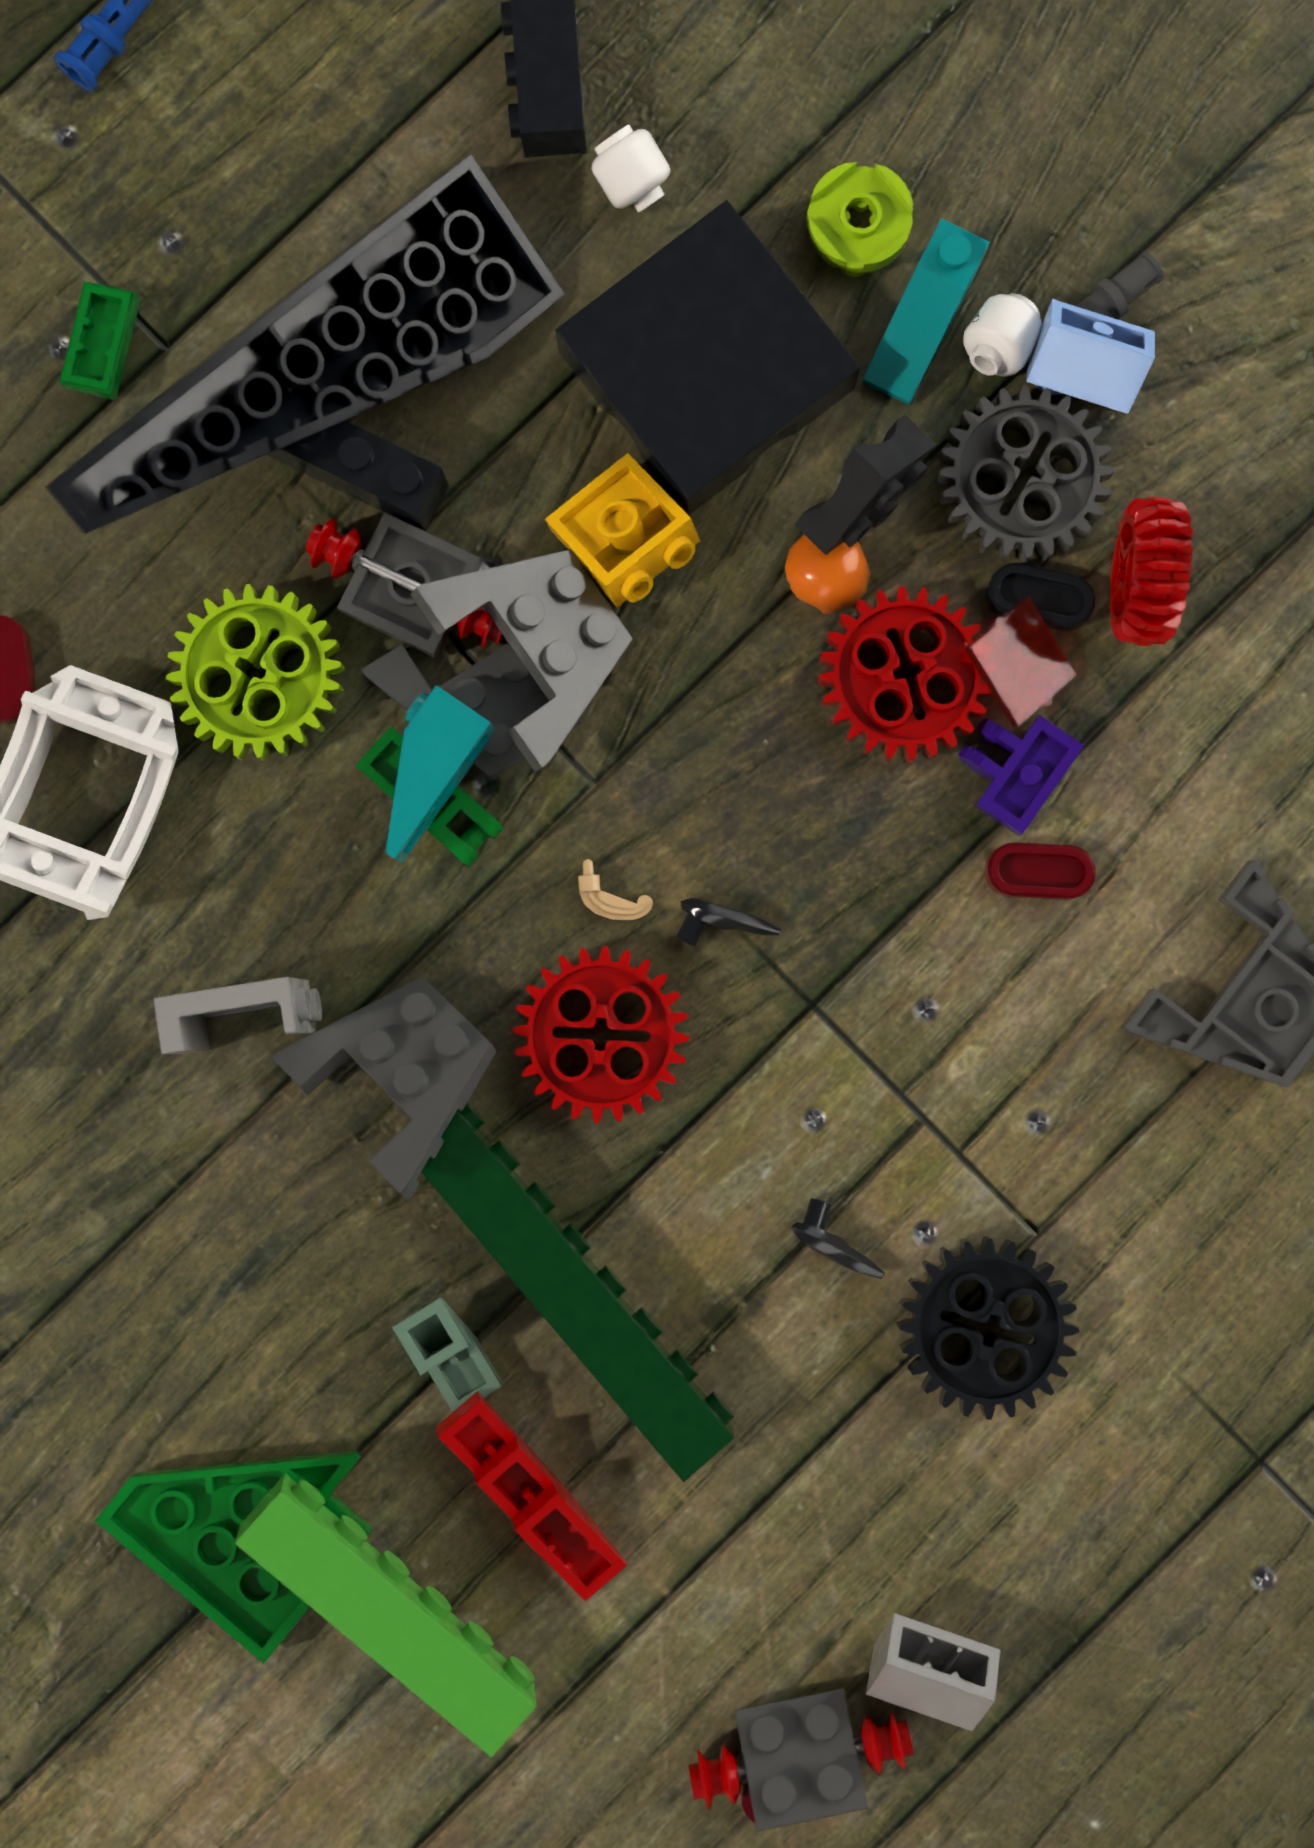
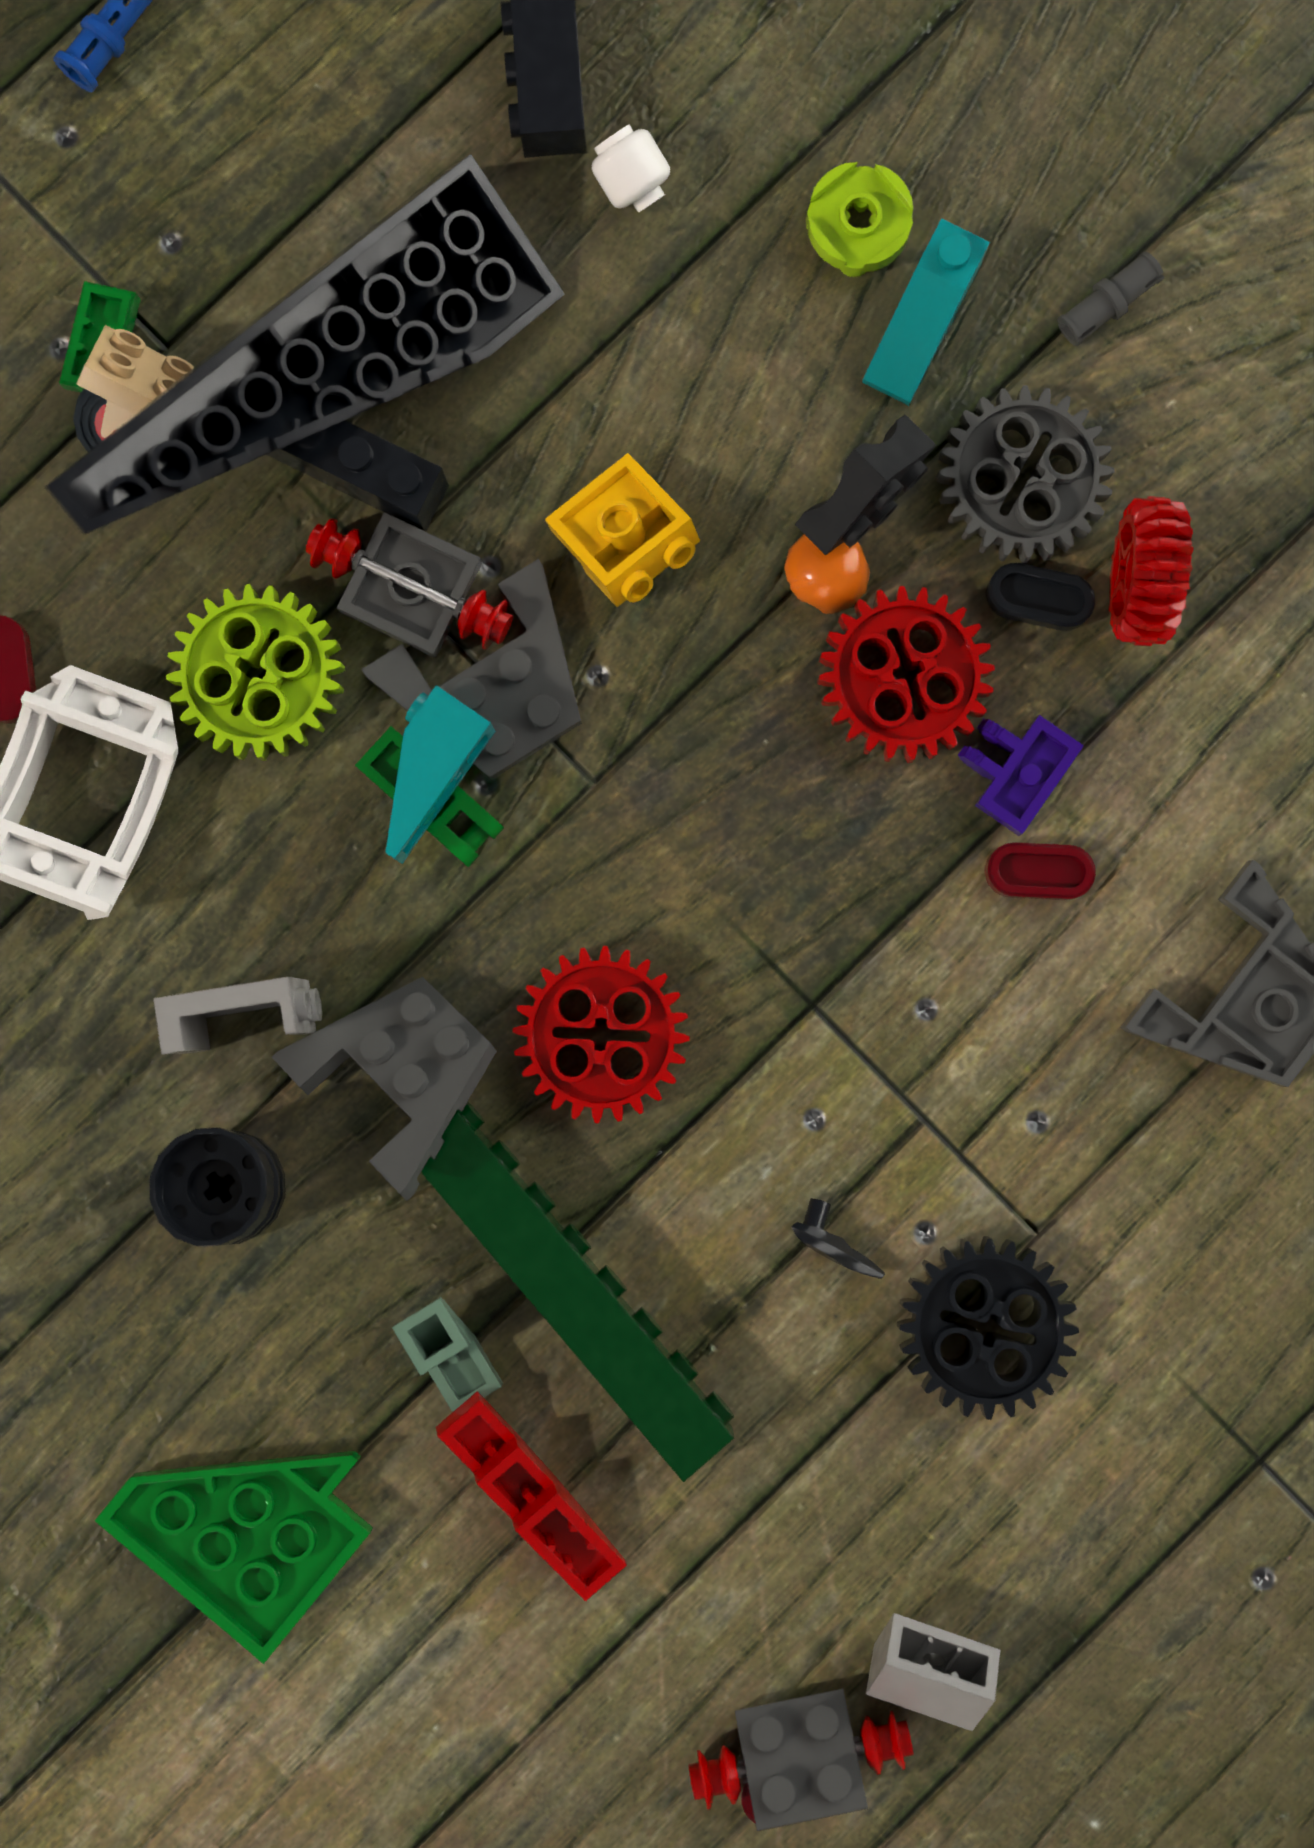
(119, 382): none -> tan plate
(187, 1183): none -> black wheel
(388, 1613): bright green brick -> none
(554, 626): wing -> none
(608, 904): tan piece -> none
(703, 912): black bar -> none
(707, 357): black tile -> none
(1003, 334): white head -> none
(1020, 662): clear red piece -> none
(1091, 356): light blue brick -> none

